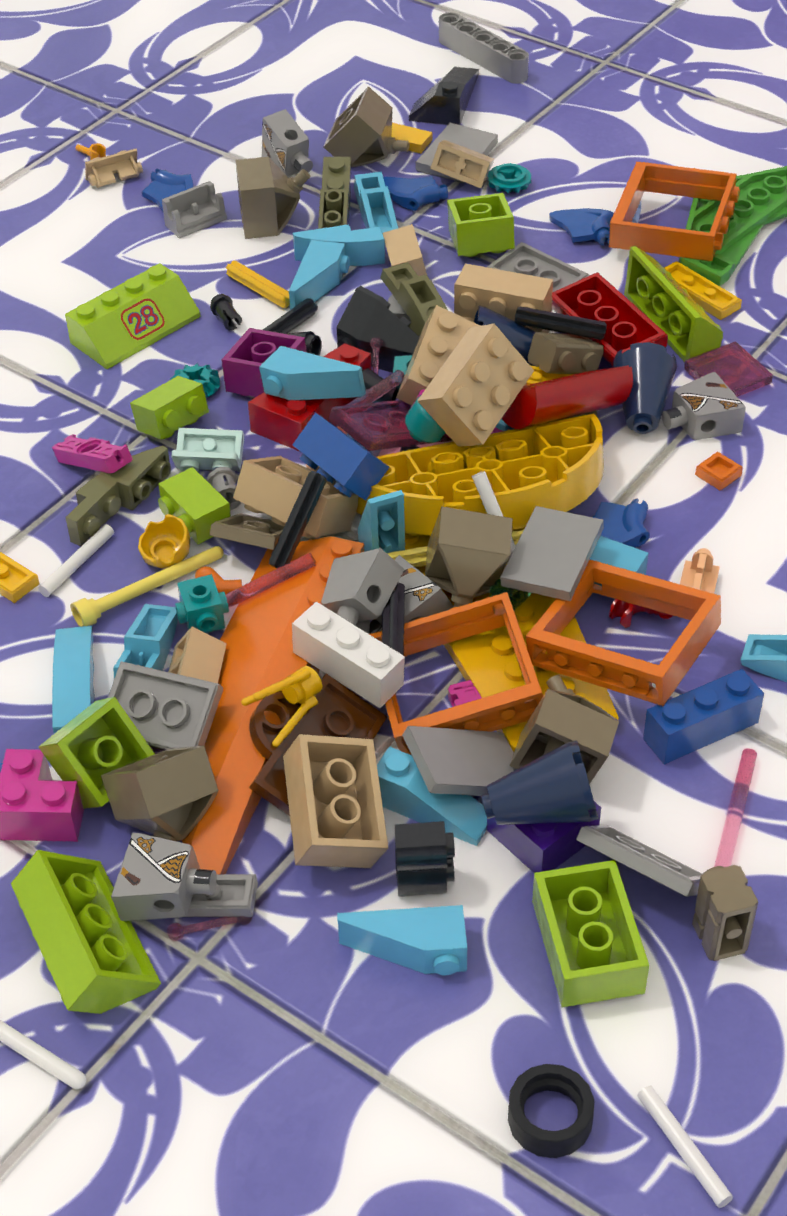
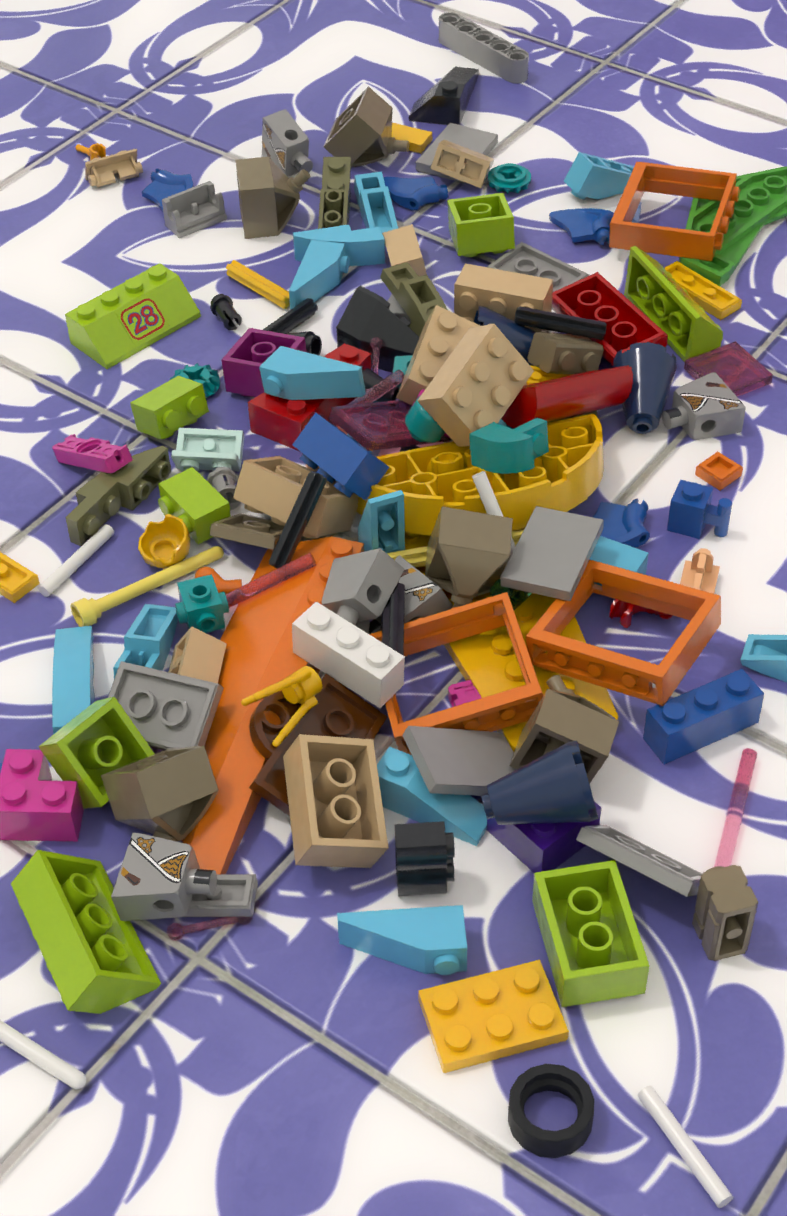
(492, 1016): none -> yellow plate
(508, 449): none -> teal brick
(597, 177): none -> medium azure slope
(692, 510): none -> blue brick

